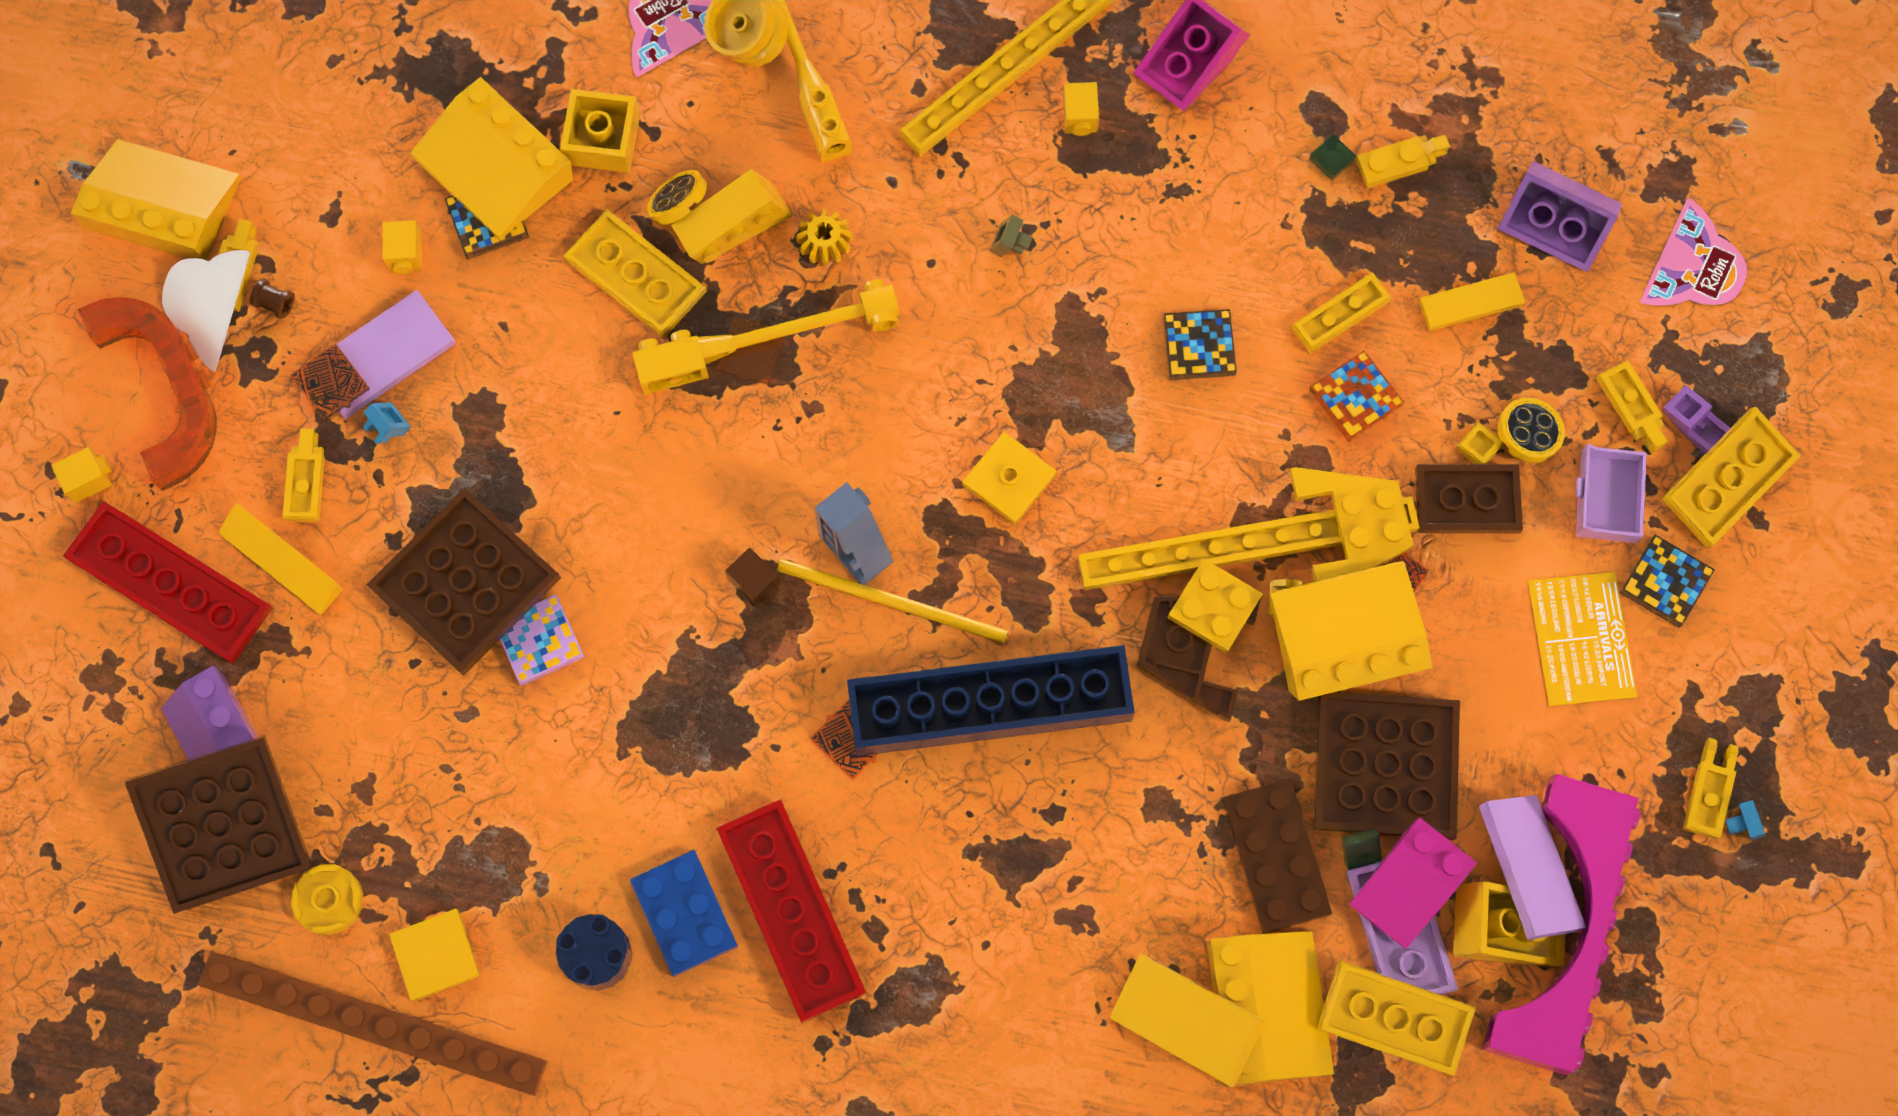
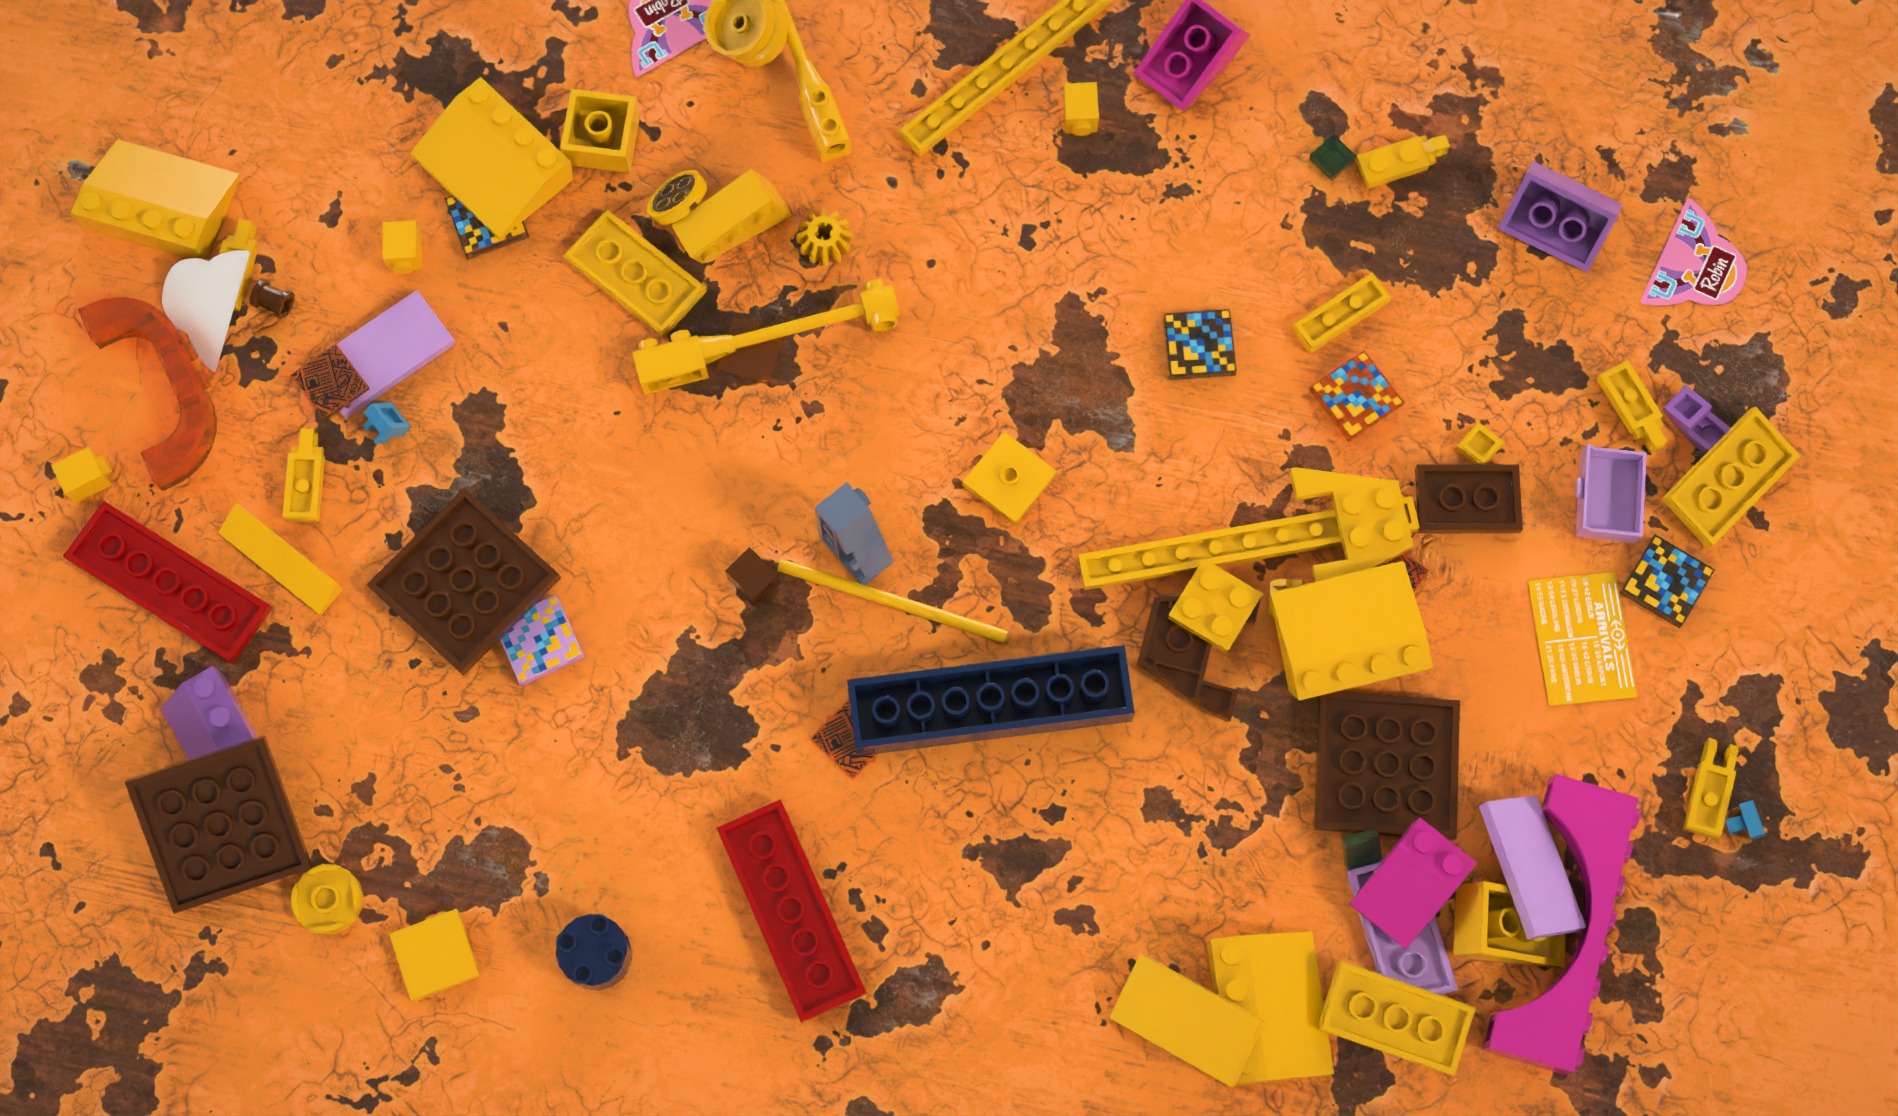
(373, 1023): dark orange plate -> none
(683, 913): blue plate -> none
(1010, 238): olive tile -> none
(1277, 856): reddish brown plate -> none
(1471, 301): yellow tile -> none
(1531, 429): tile -> none

